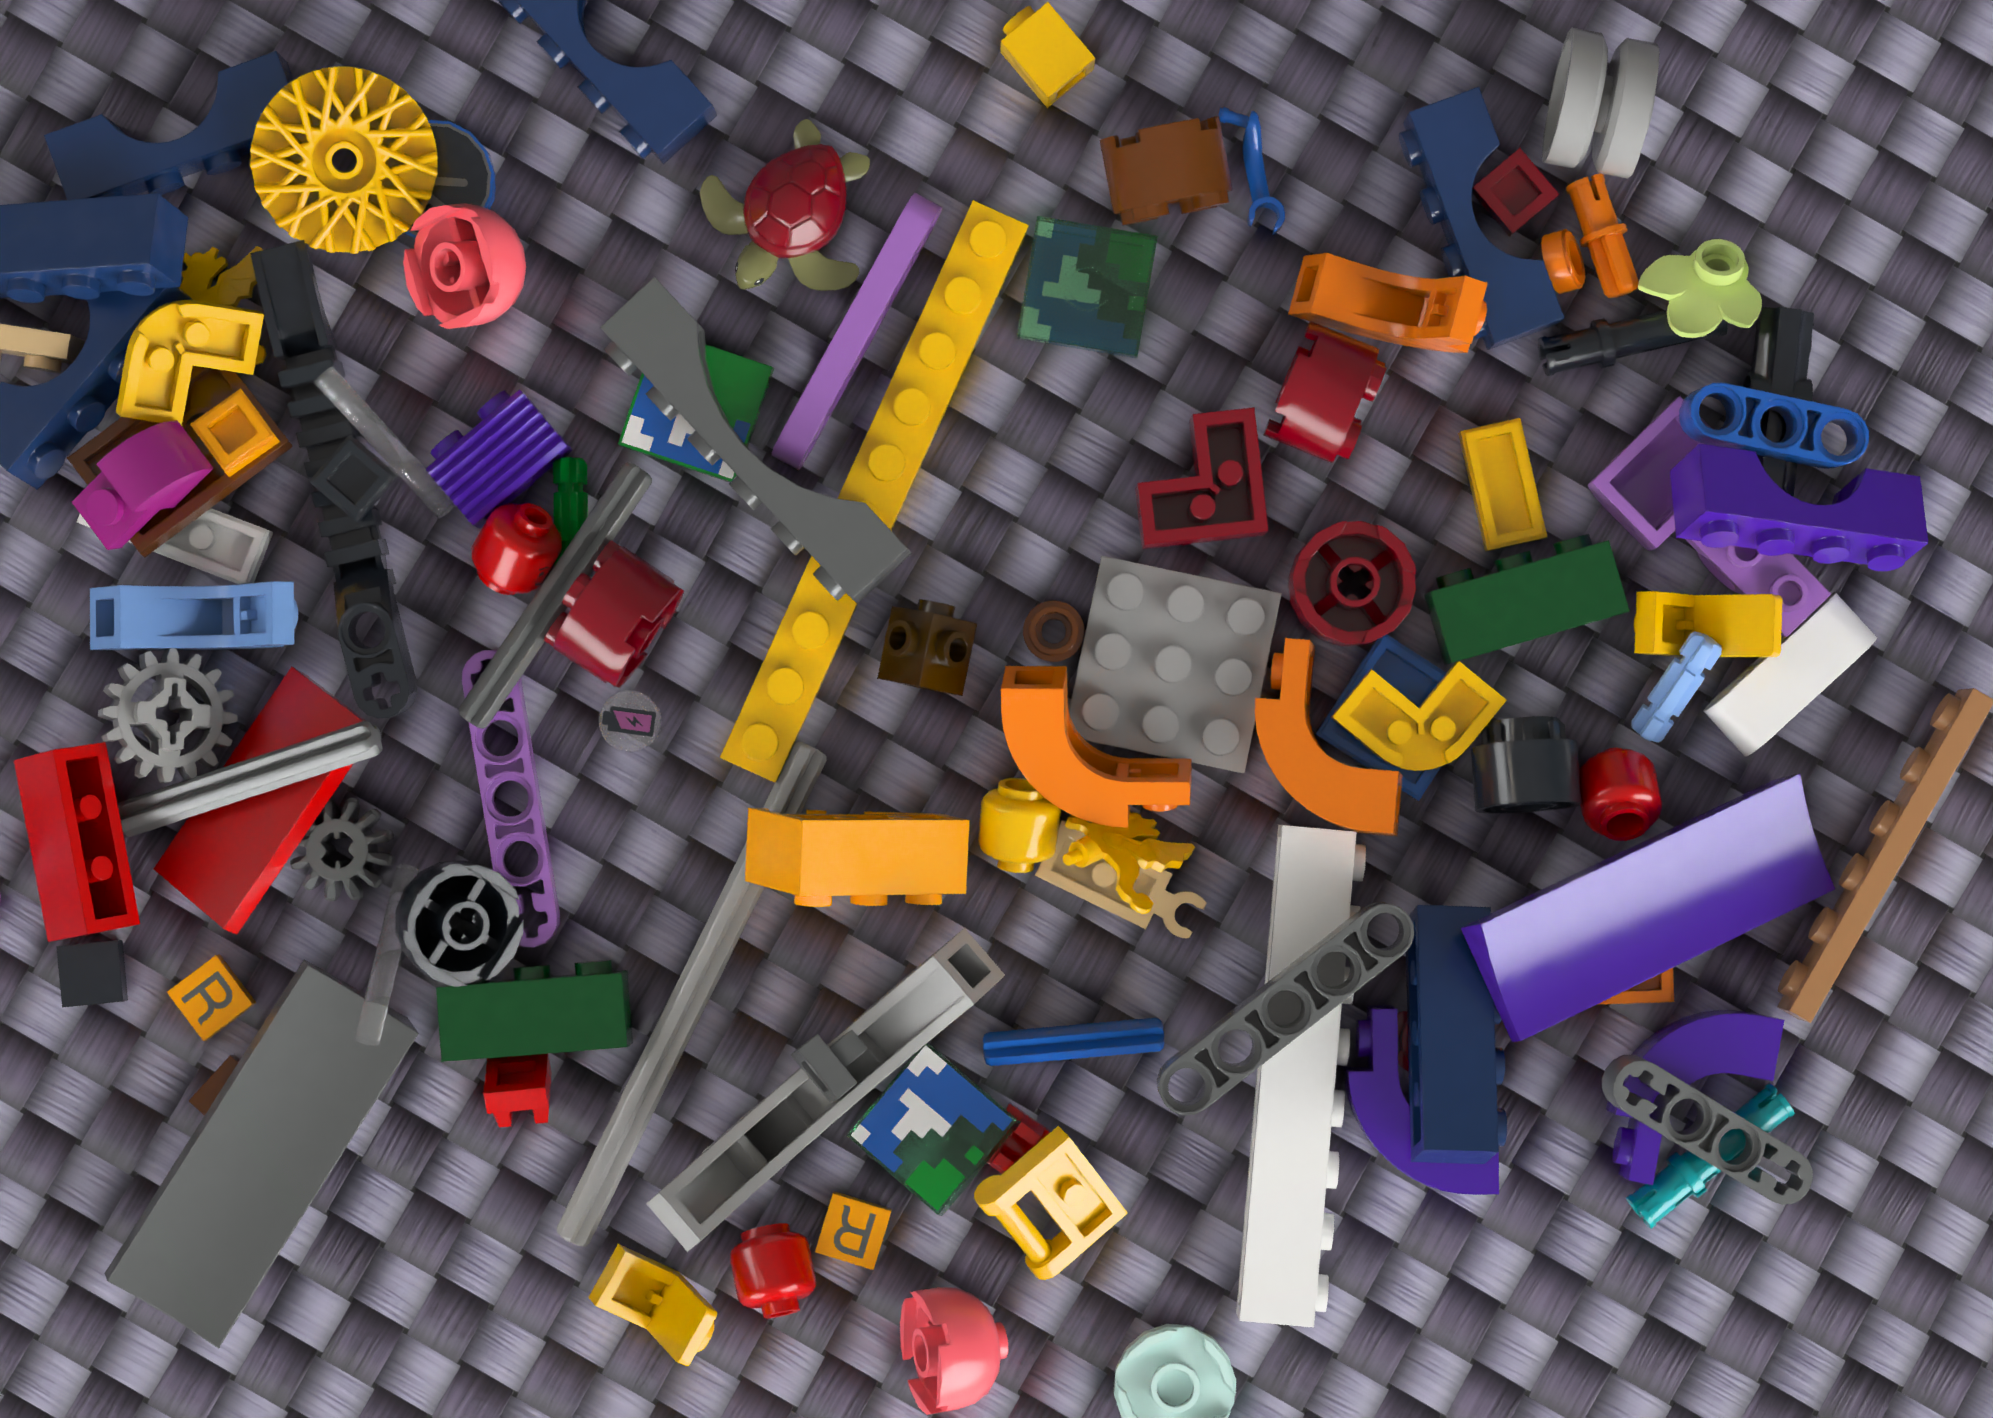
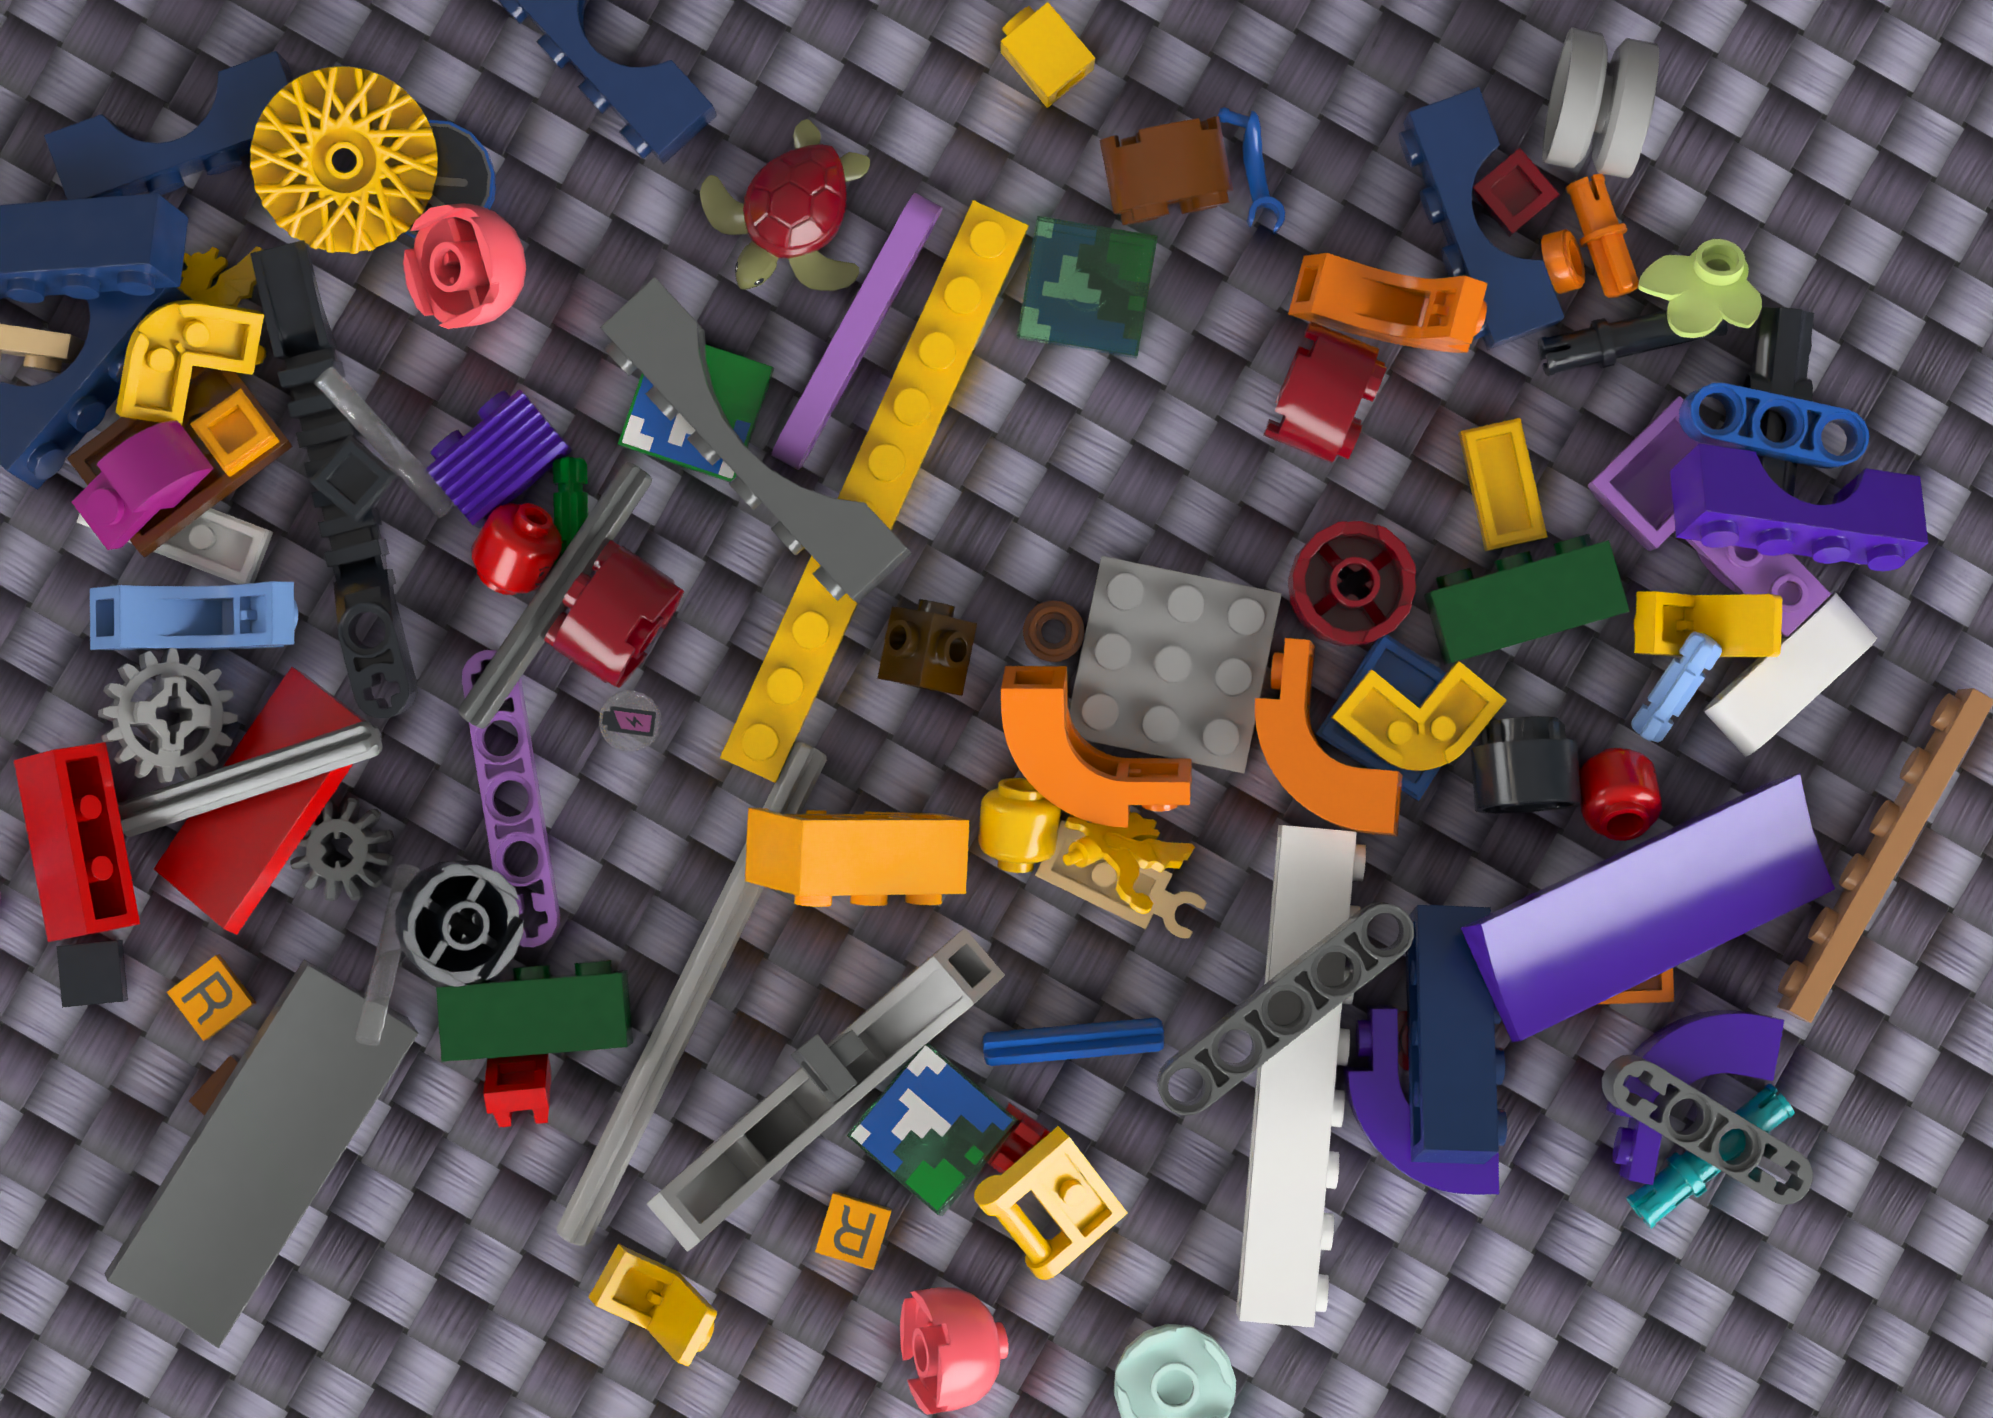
(772, 1269): red head -> none
(1224, 495): dark red brick -> none

